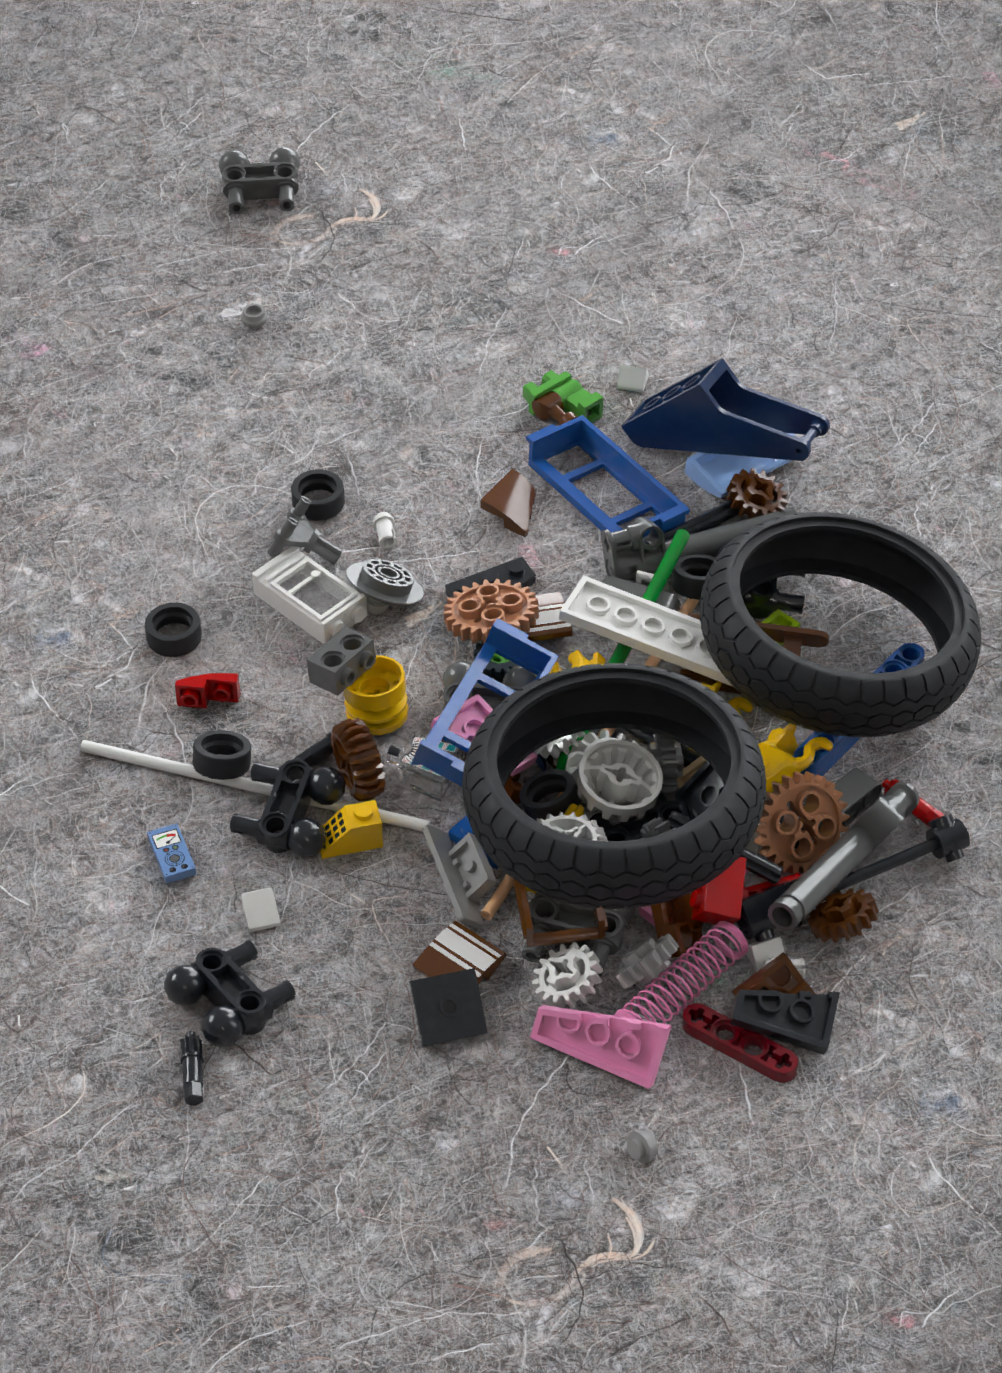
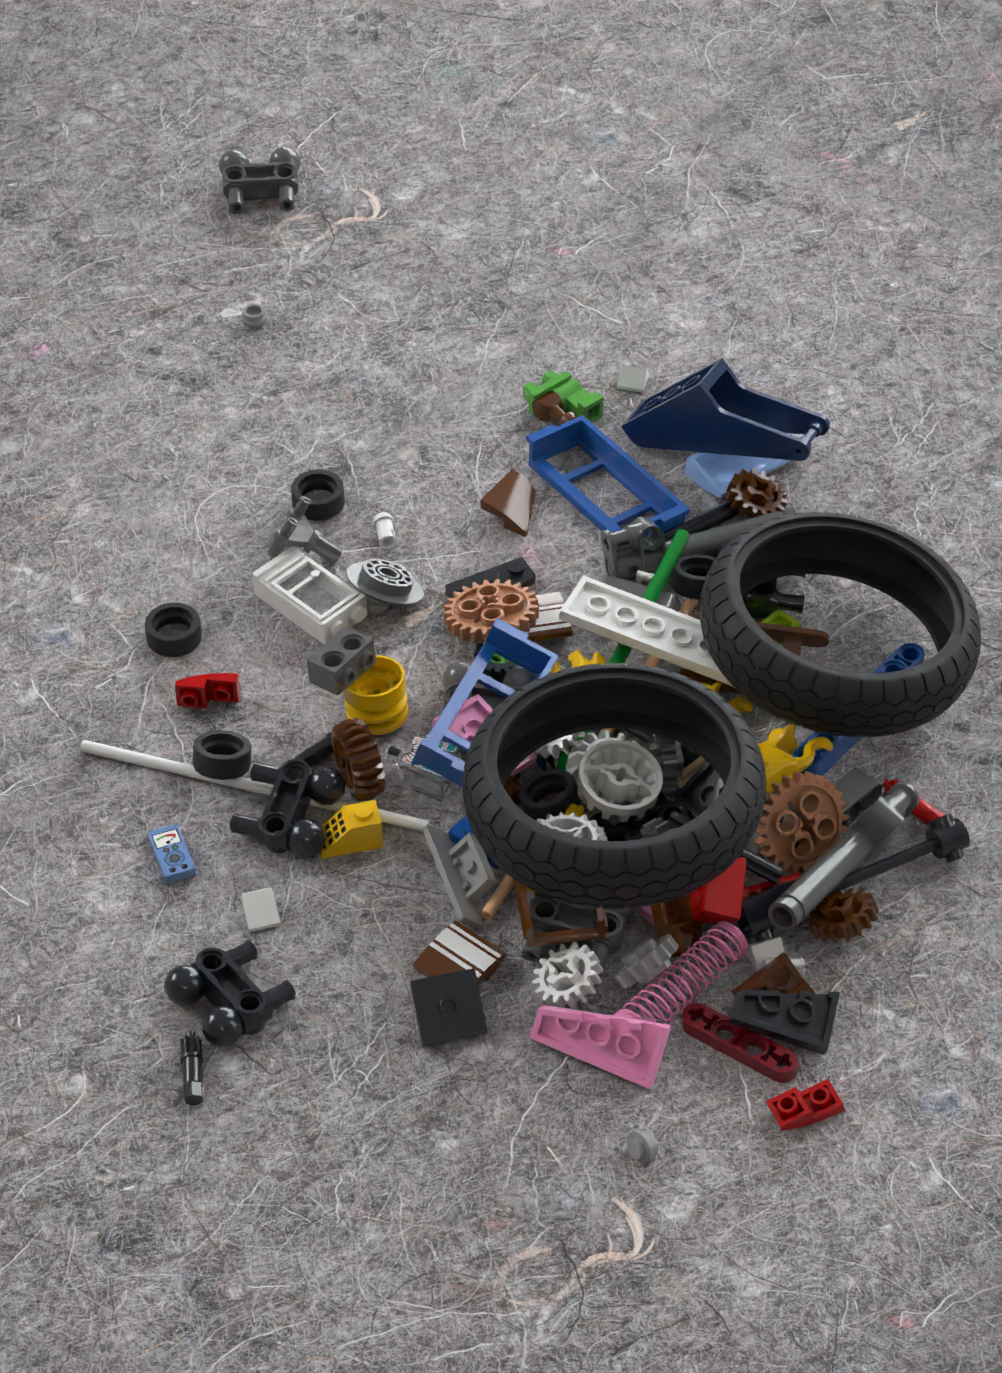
(807, 1107): none -> red slope

